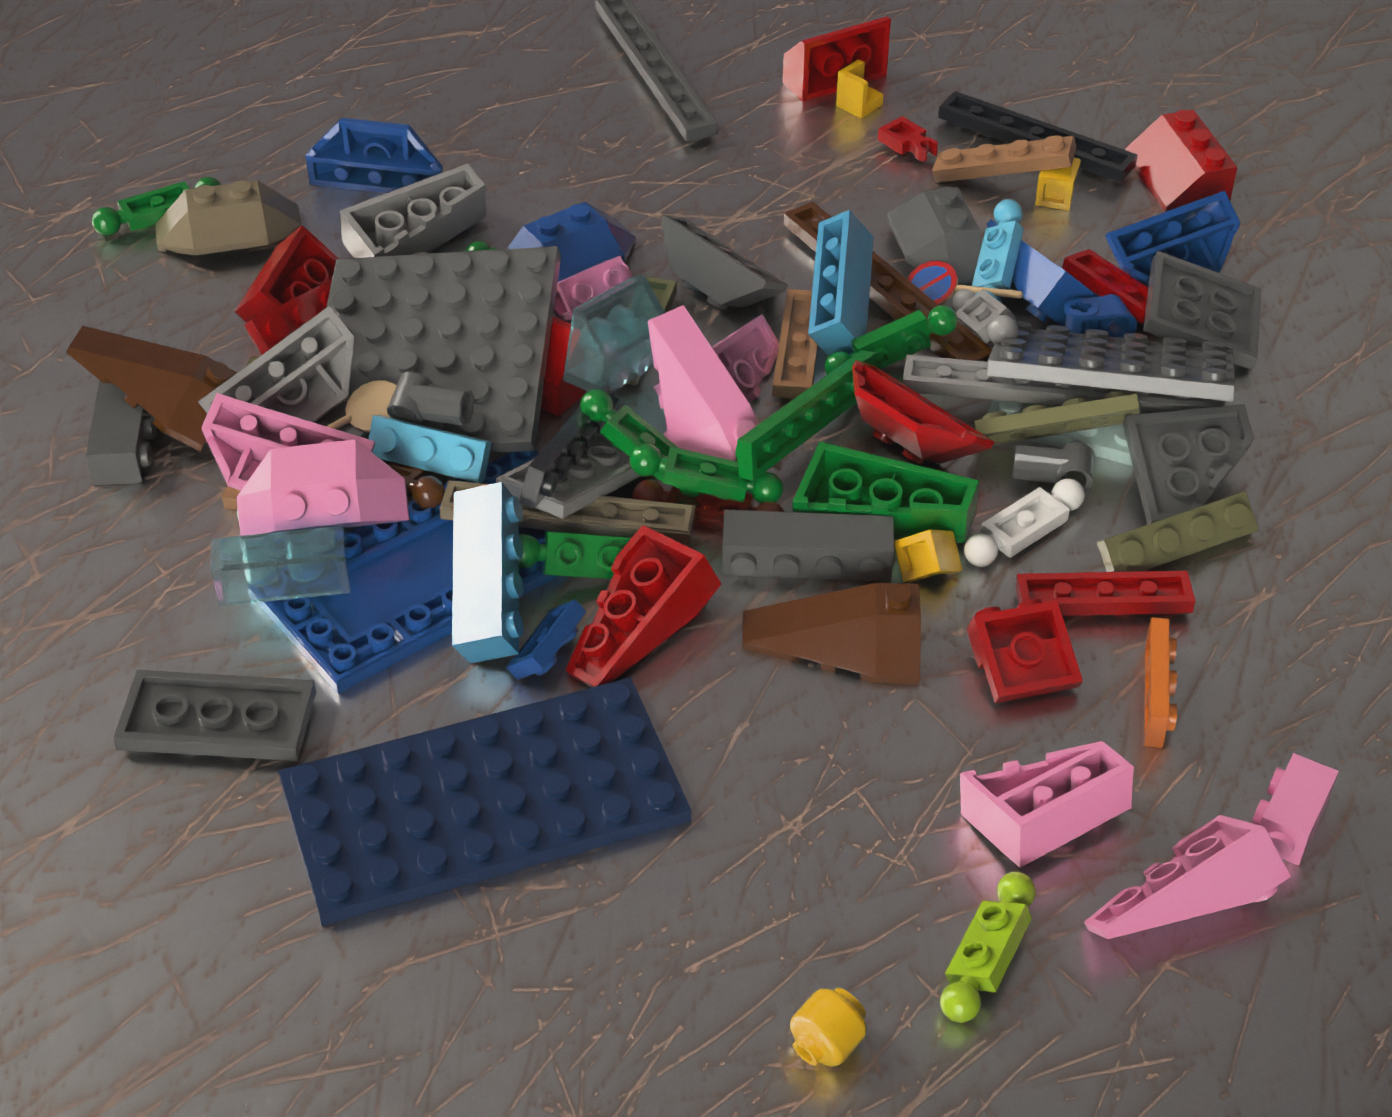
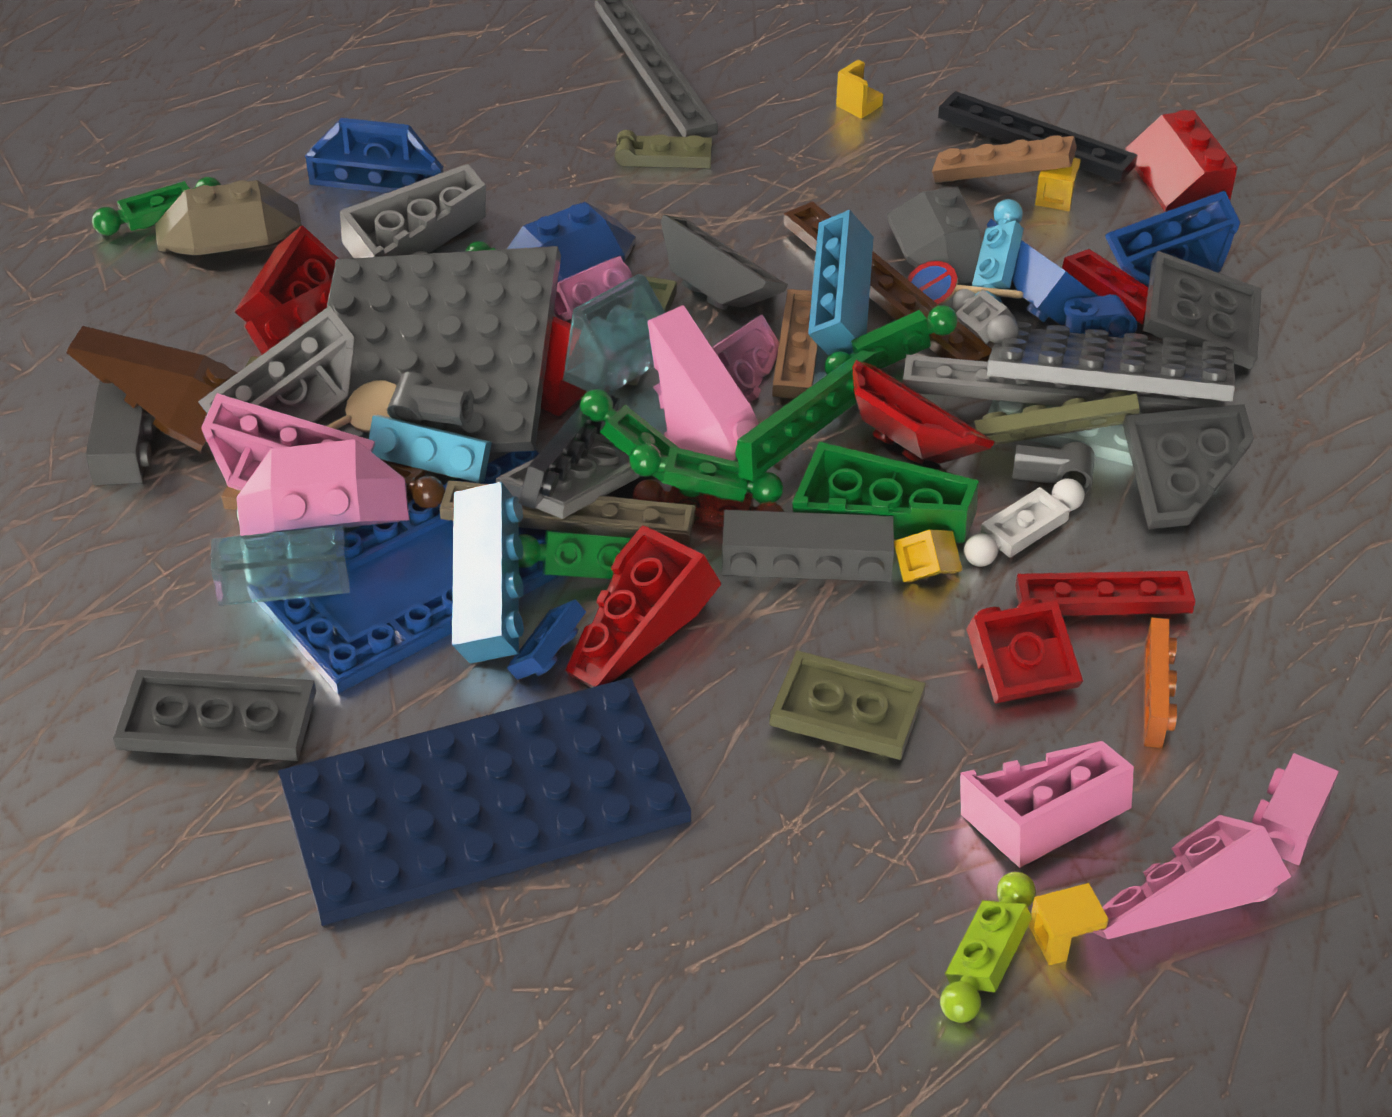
(663, 151): none -> olive plate
(814, 63): red slope -> none
(828, 1027): yellow head -> none
(847, 704): none -> olive plate
(856, 629): reddish brown wedge -> none
(907, 136): red plate -> none
(1063, 916): none -> yellow panel
(1179, 535): olive plate -> none

